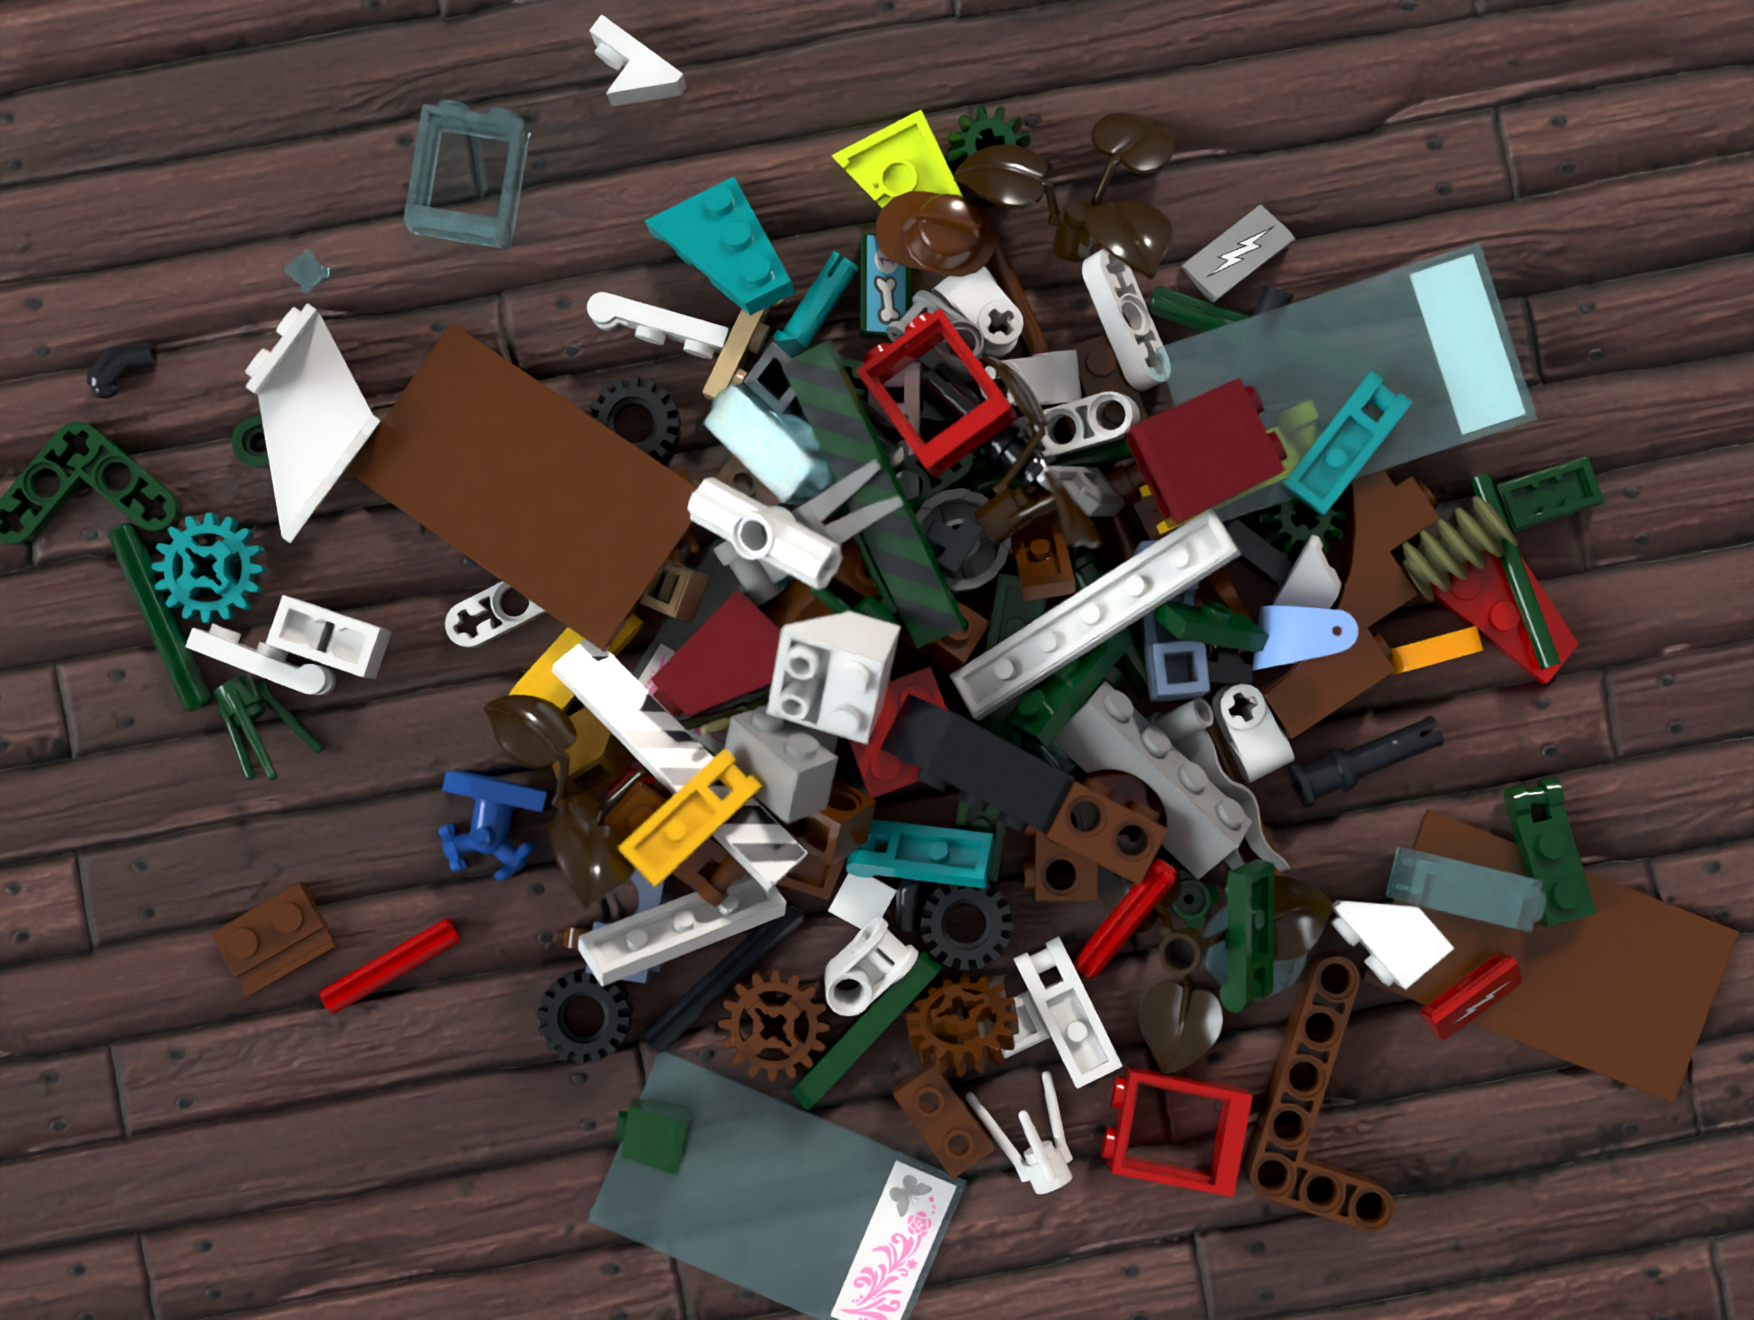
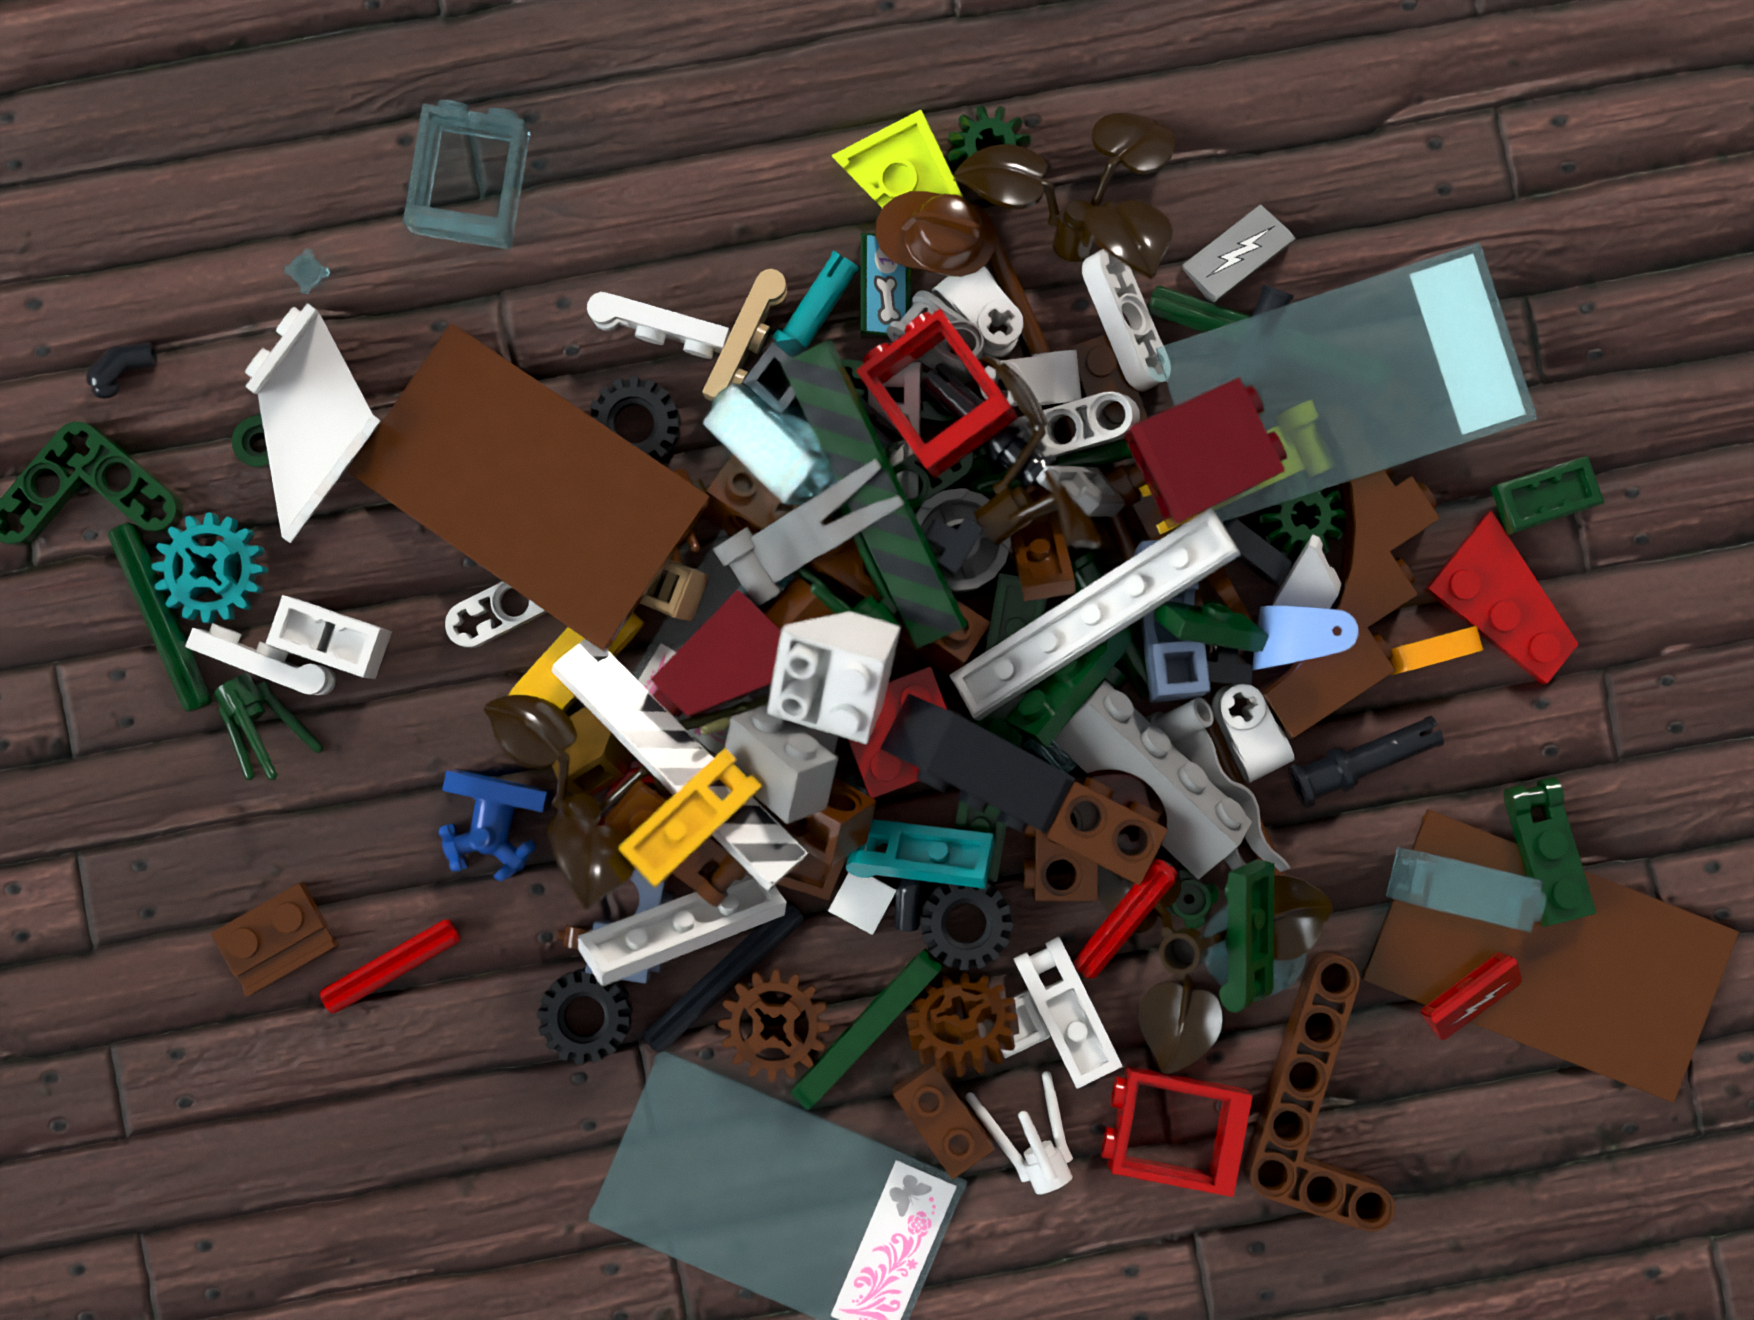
(645, 73): white slope -> none
(655, 1134): dark green slope -> none
(726, 244): teal wing -> none
(788, 543): white piece -> none
(873, 960): white piece -> none
(1345, 444): teal plate -> none
(1396, 936): white slope -> none
(1456, 547): olive piece -> none
(1520, 582): dark green bar -> none

